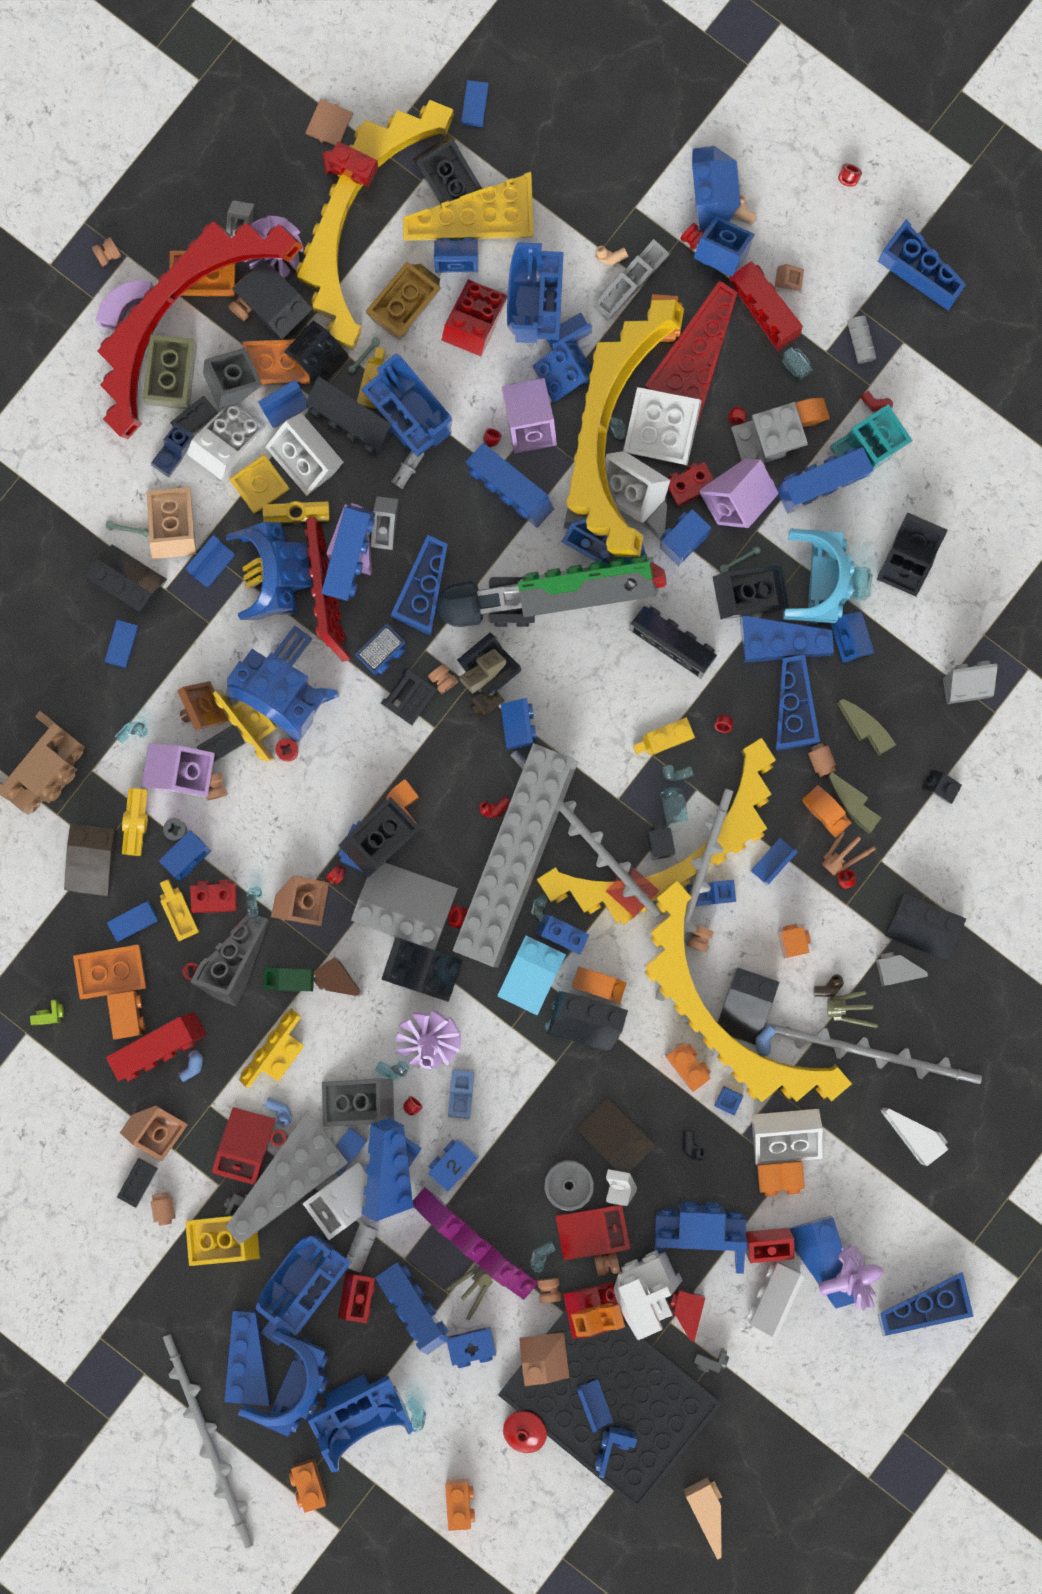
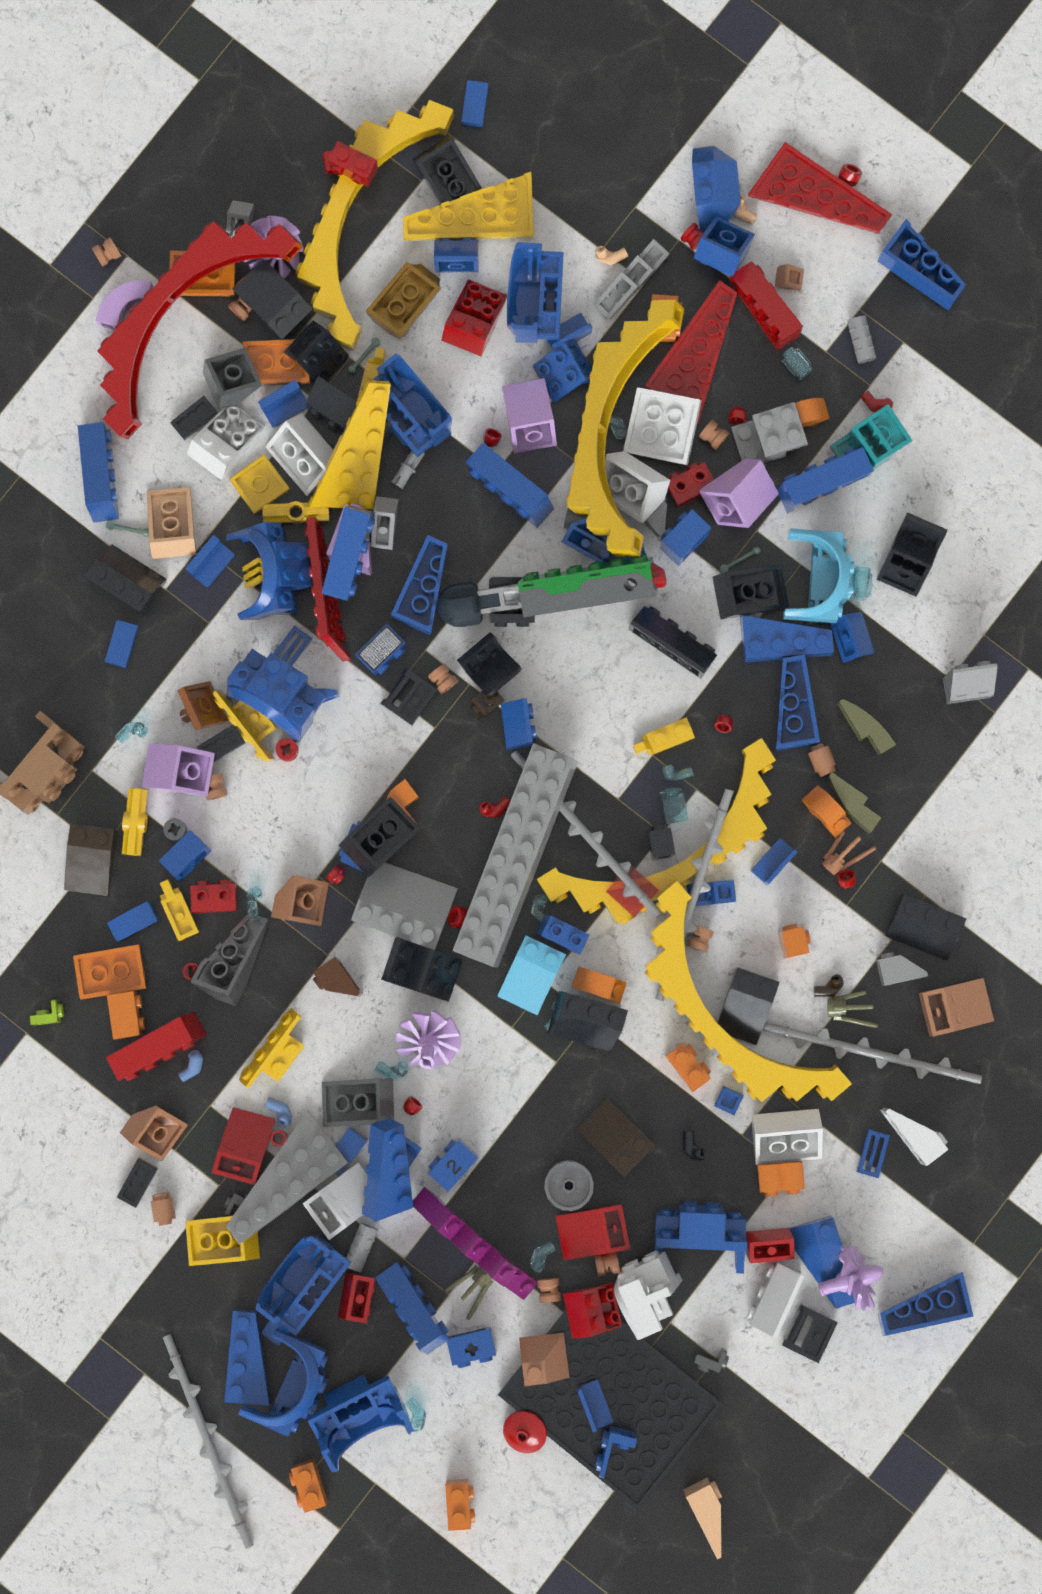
(97, 472): none -> blue wedge
(169, 371): olive brick -> none
(174, 449): dark blue slope -> none
(288, 979): dark green slope -> none
(329, 122): nougat piece -> none
(355, 460): none -> yellow wing
(461, 1094): medium blue slope -> none
(487, 669): dark tan slope -> none
(597, 1319): orange brick -> none
(621, 1187): white slope -> none
(688, 1310): red slope -> none
(714, 435): none -> nougat wheel
(763, 1040): medium blue arm -> none
(807, 187): none -> red wing
(816, 1336): none -> black plate
(873, 1151): none -> blue tile
(942, 786): black bracket -> none
(956, 1007): none -> nougat slope

